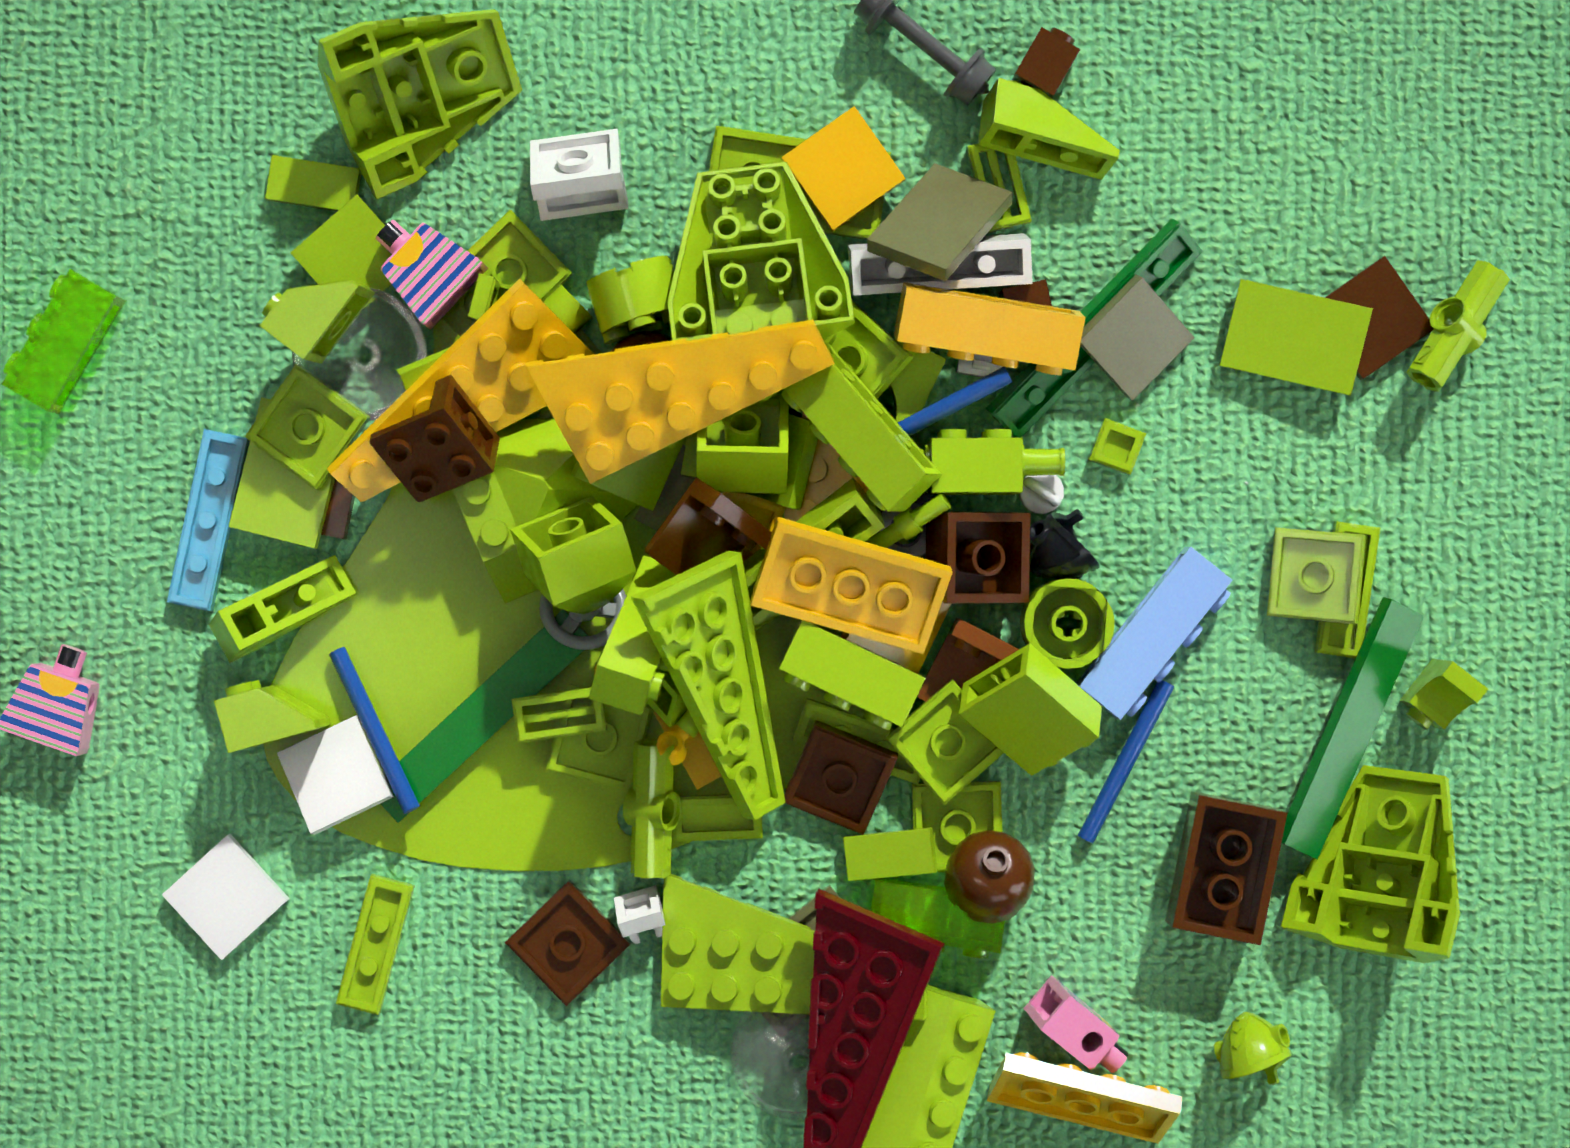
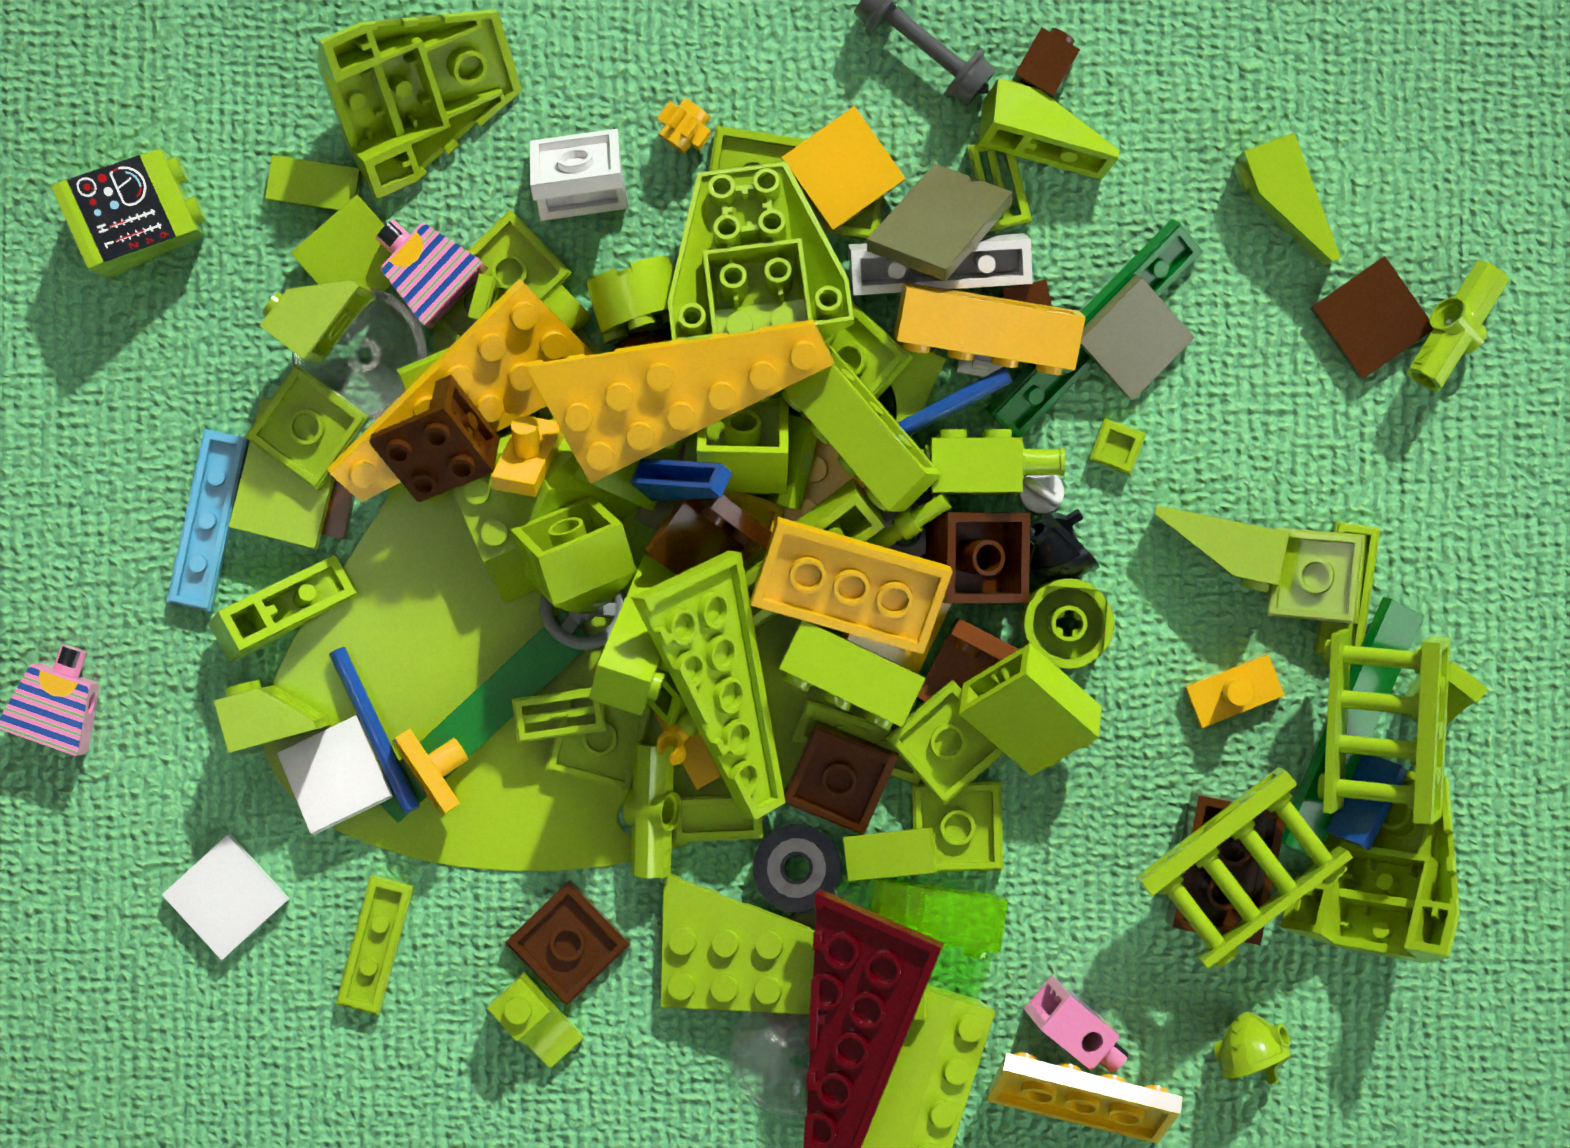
(62, 341): clear neon green brick -> none
(130, 211): none -> slope
(432, 767): none -> yellow tile
(527, 456): none -> yellow tile
(535, 1020): none -> lime arch
(639, 913): white tile -> none
(680, 479): none -> blue piece
(684, 125): none -> yellow gear
(771, 863): none -> black tile
(989, 876): reddish brown cylinder -> none
(1125, 761): blue bar -> none
(1154, 632): light blue brick -> none
(1202, 850): none -> lime fence
(1234, 690): none -> yellow tile
(1238, 547): none -> lime slope
(1284, 190): none -> lime slope
(1296, 337): lime tile -> none
(1362, 819): none -> blue tile
(1426, 706): none -> lime fence

